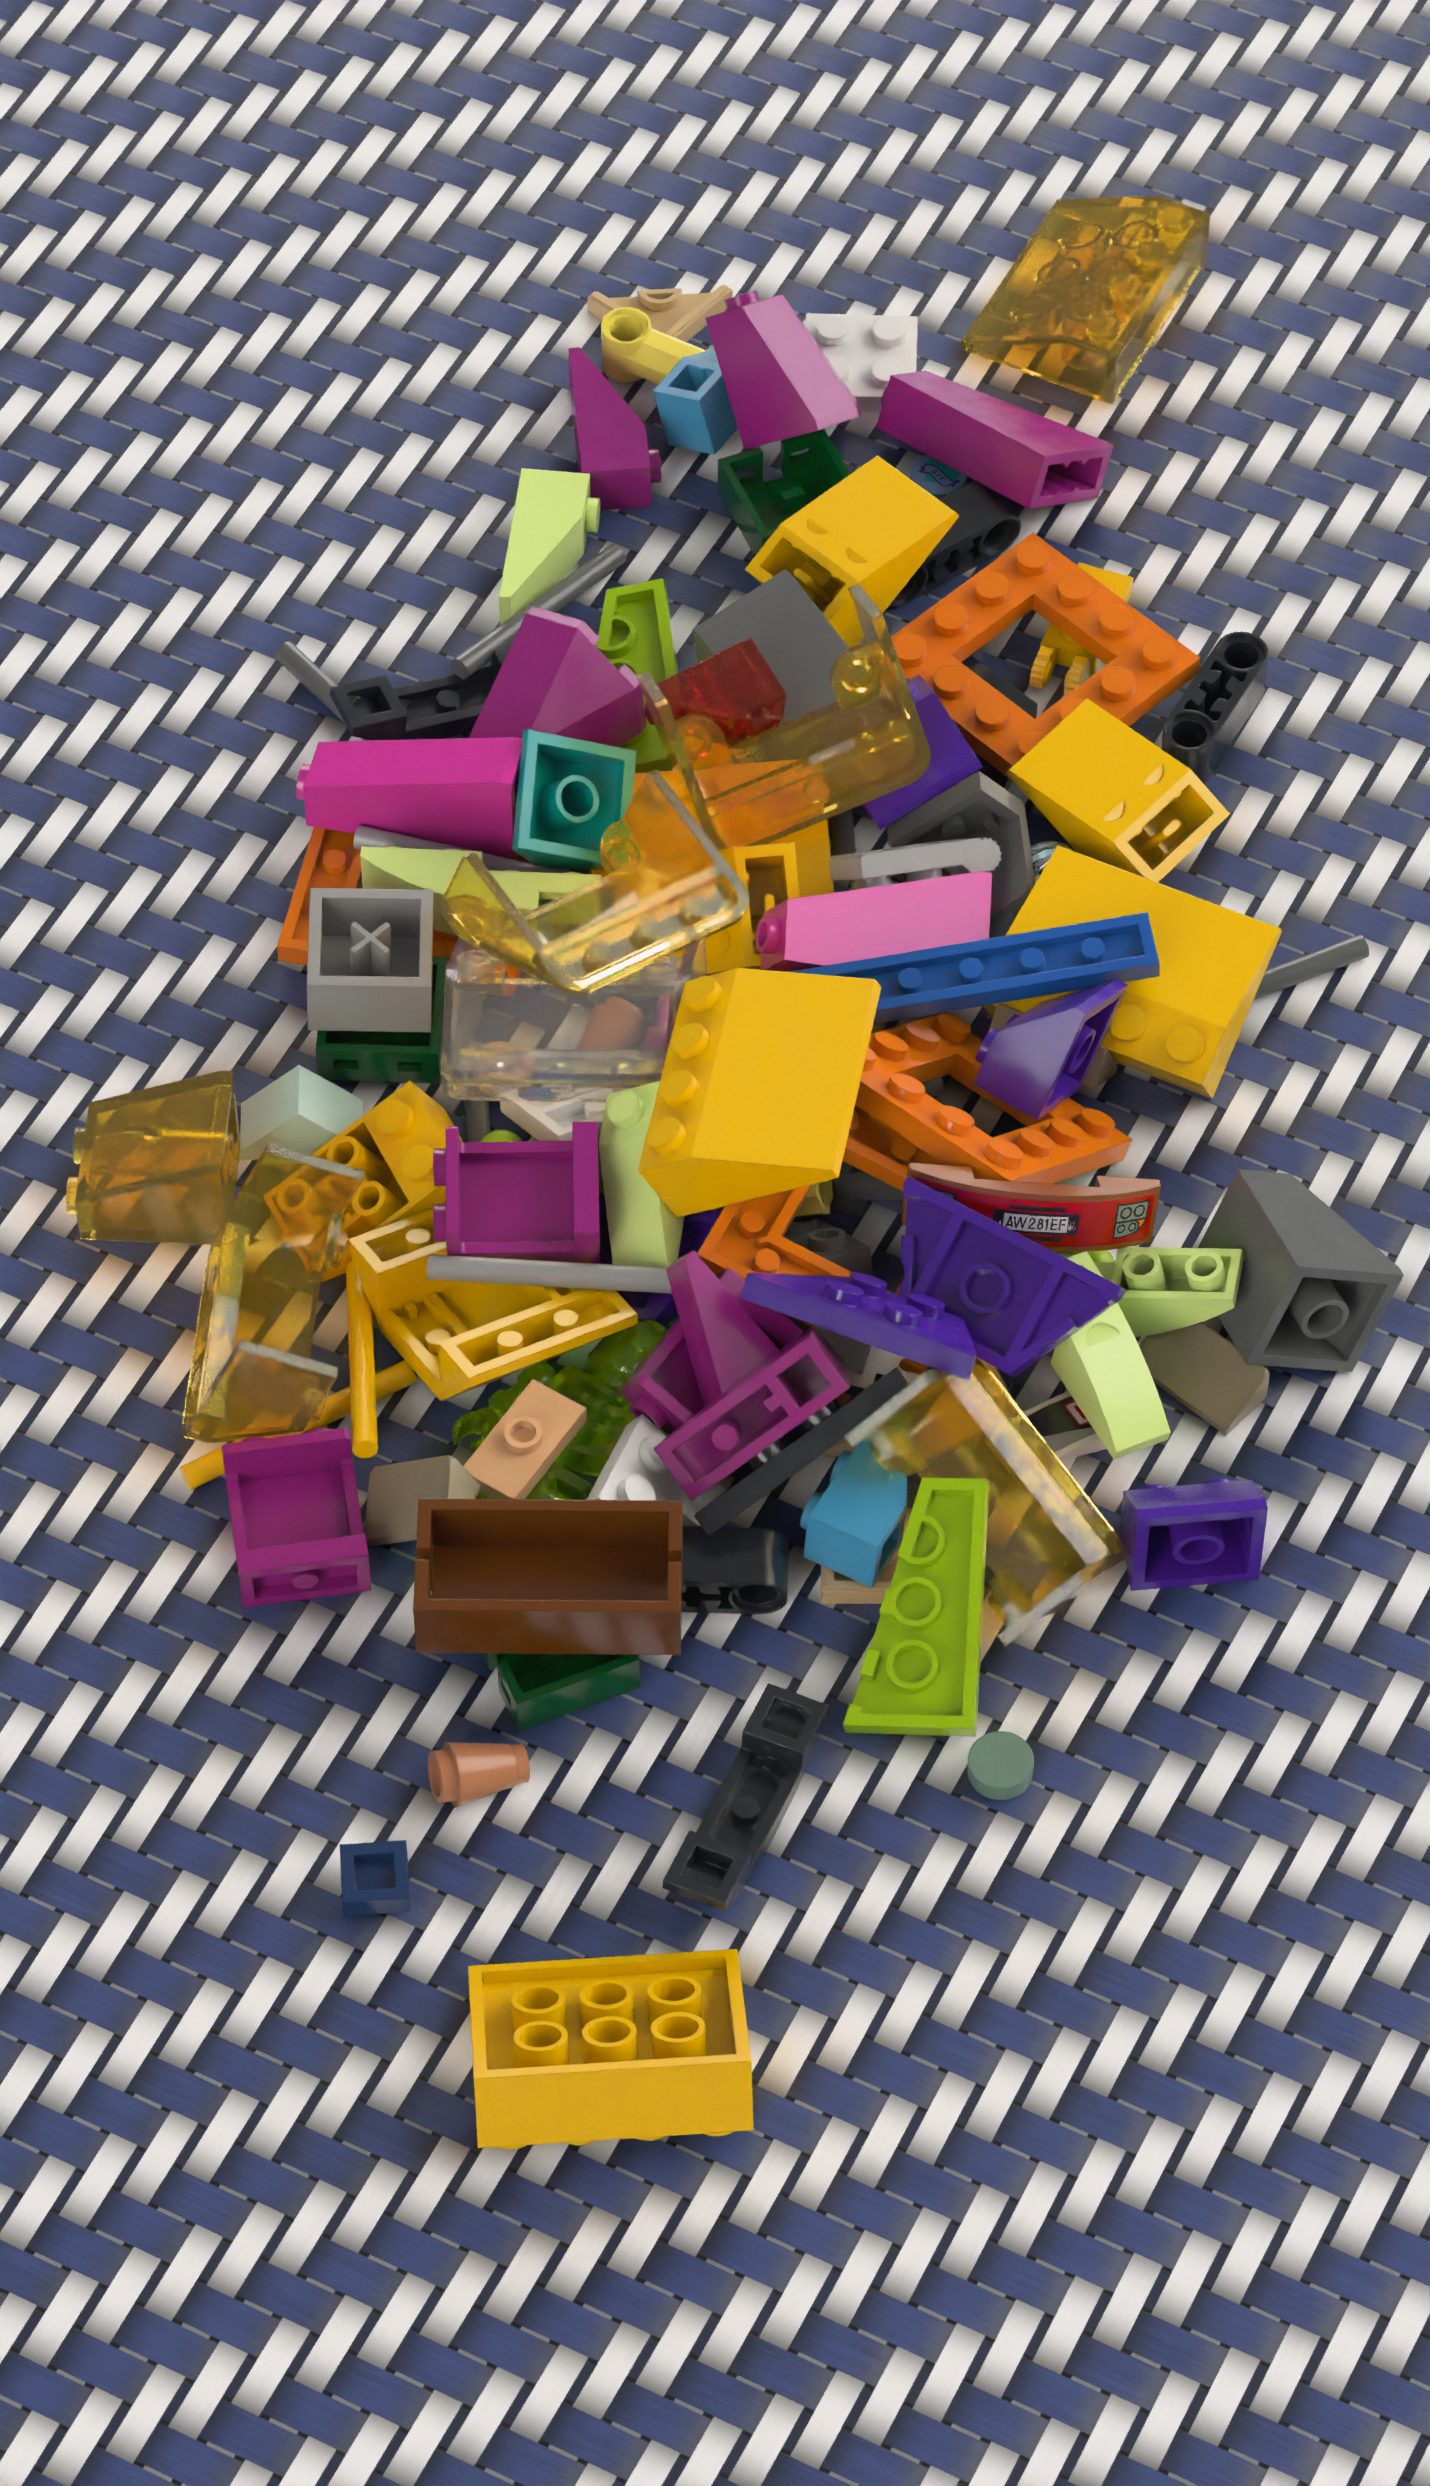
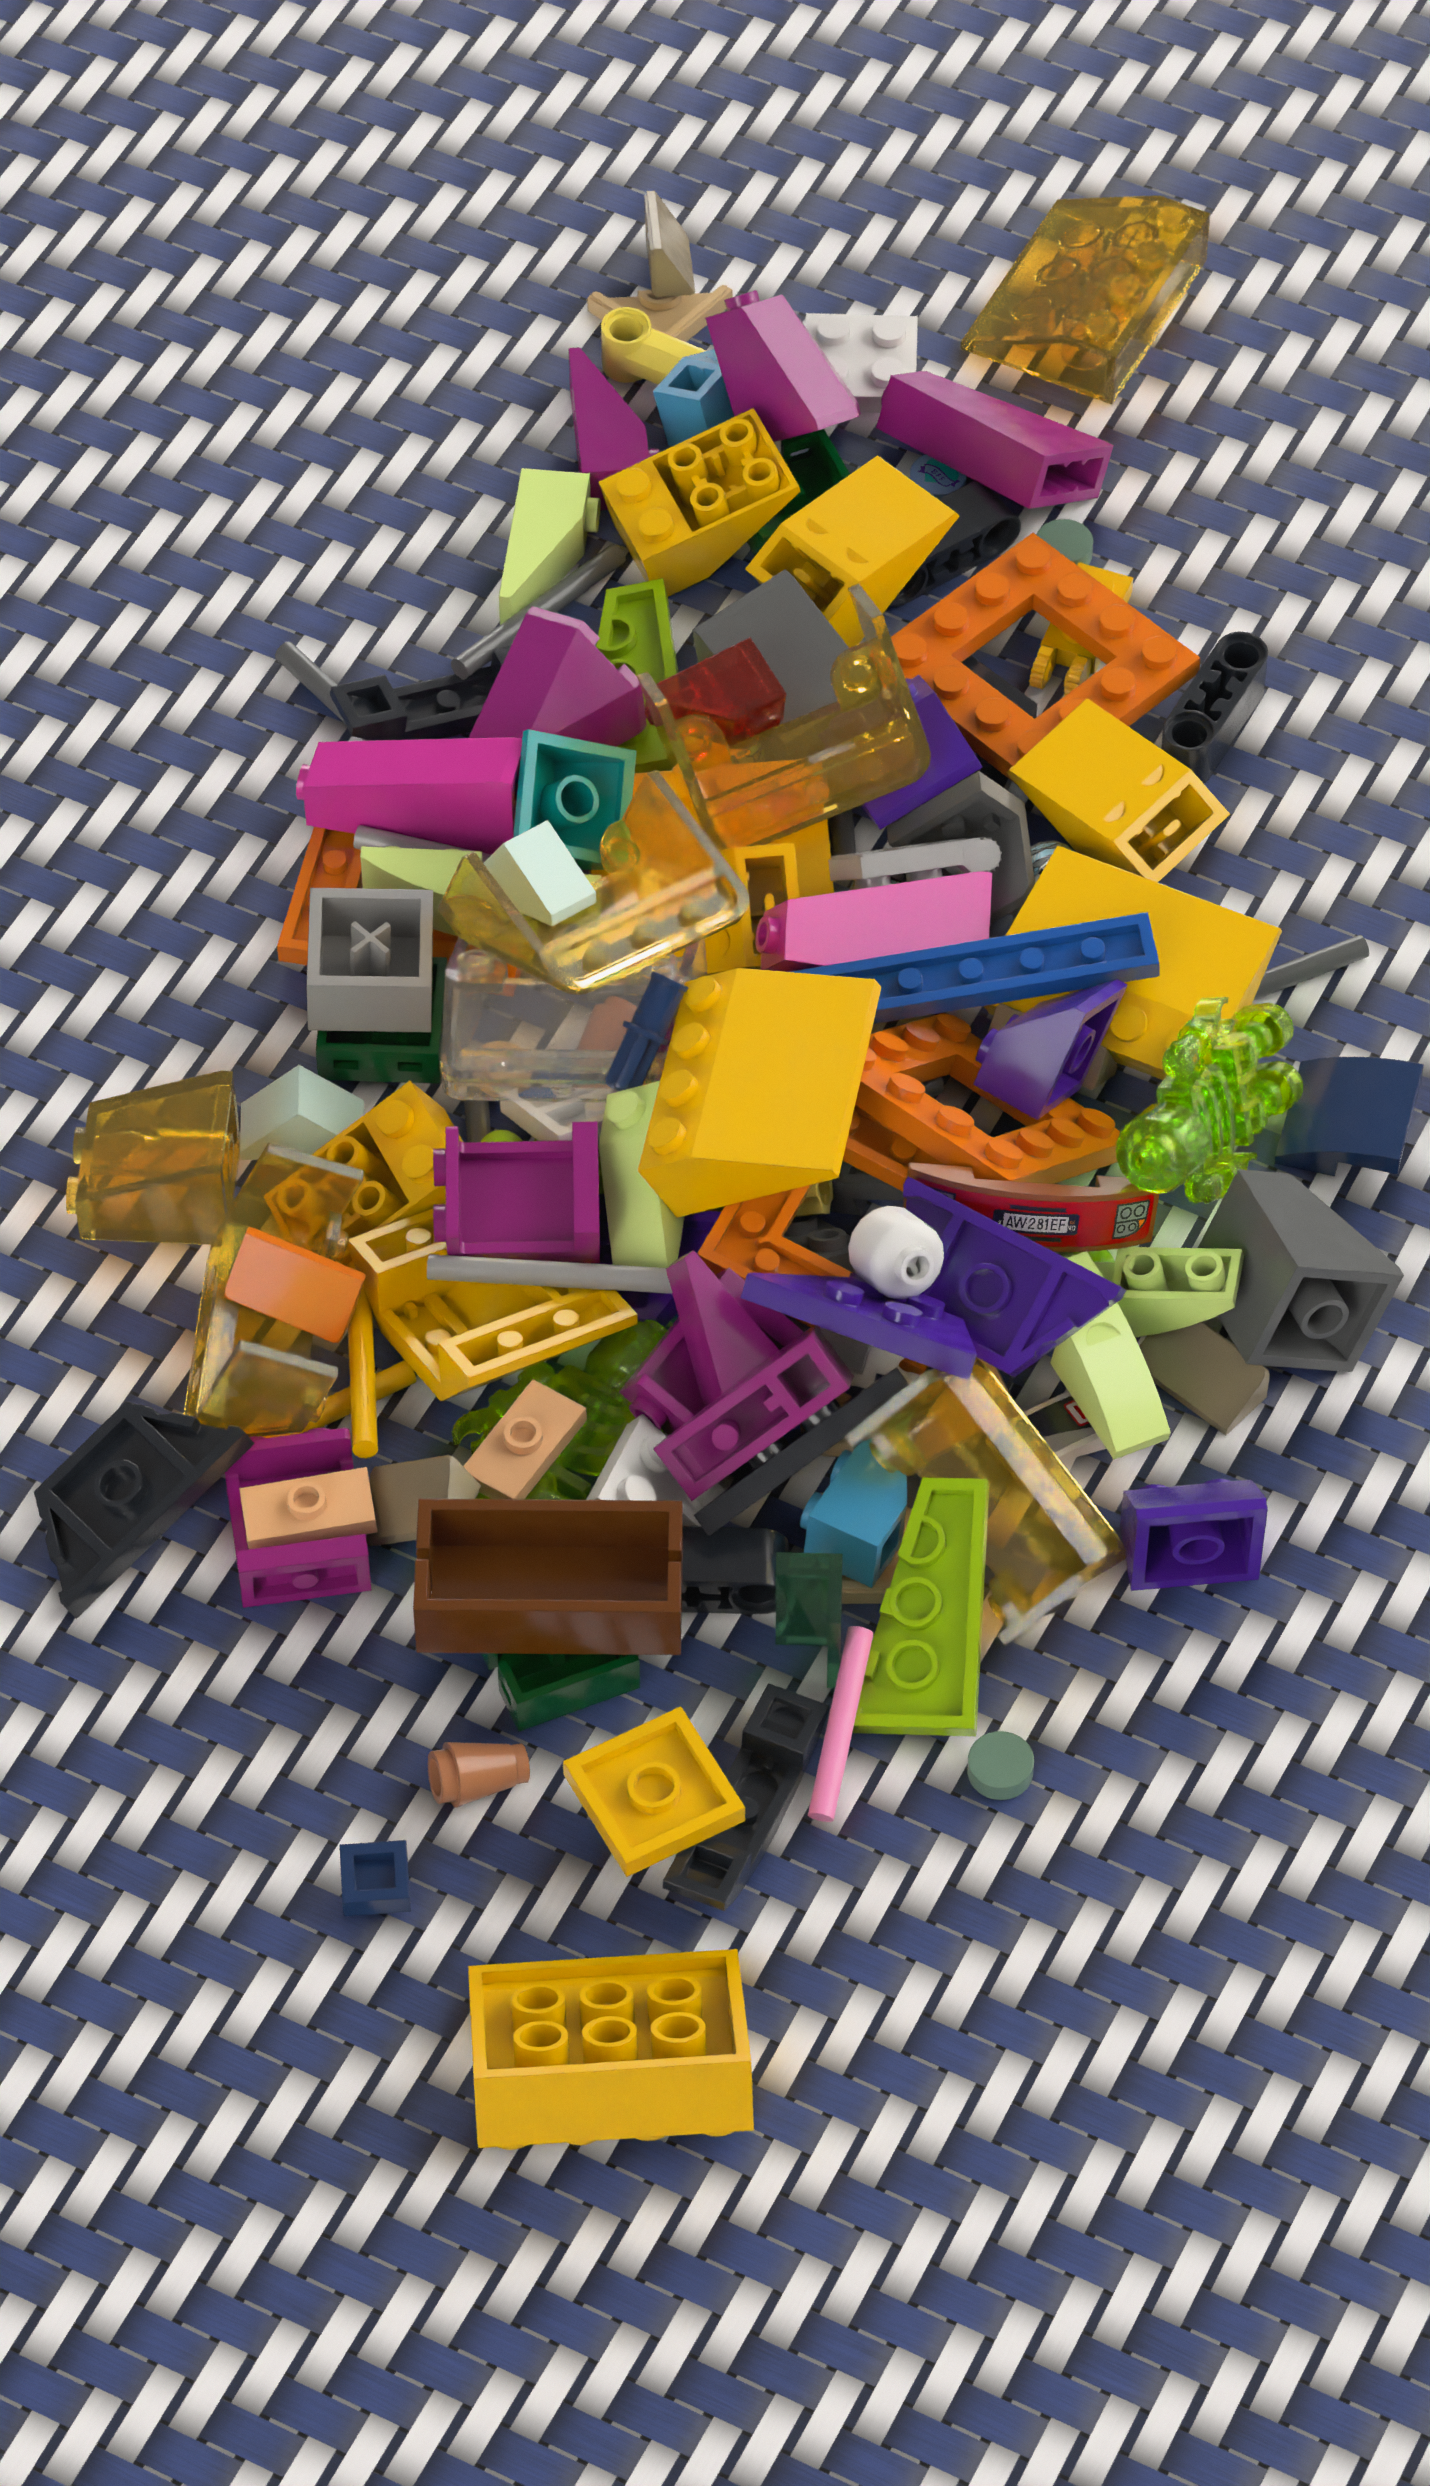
(126, 1492): none -> black wing
(294, 1285): none -> orange slope
(308, 1509): none -> light nougat plate
(541, 876): none -> light aqua slope
(645, 1033): none -> dark blue axle
(654, 1791): none -> yellow tile
(667, 250): none -> dark tan slope
(699, 500): none -> yellow slope
(810, 1604): none -> clear green panel
(840, 1724): none -> bright pink bar
(896, 1252): none -> white head
(1069, 539): none -> sand green tile
(1211, 1104): none -> clear neon green piece
(1350, 1114): none -> dark blue slope

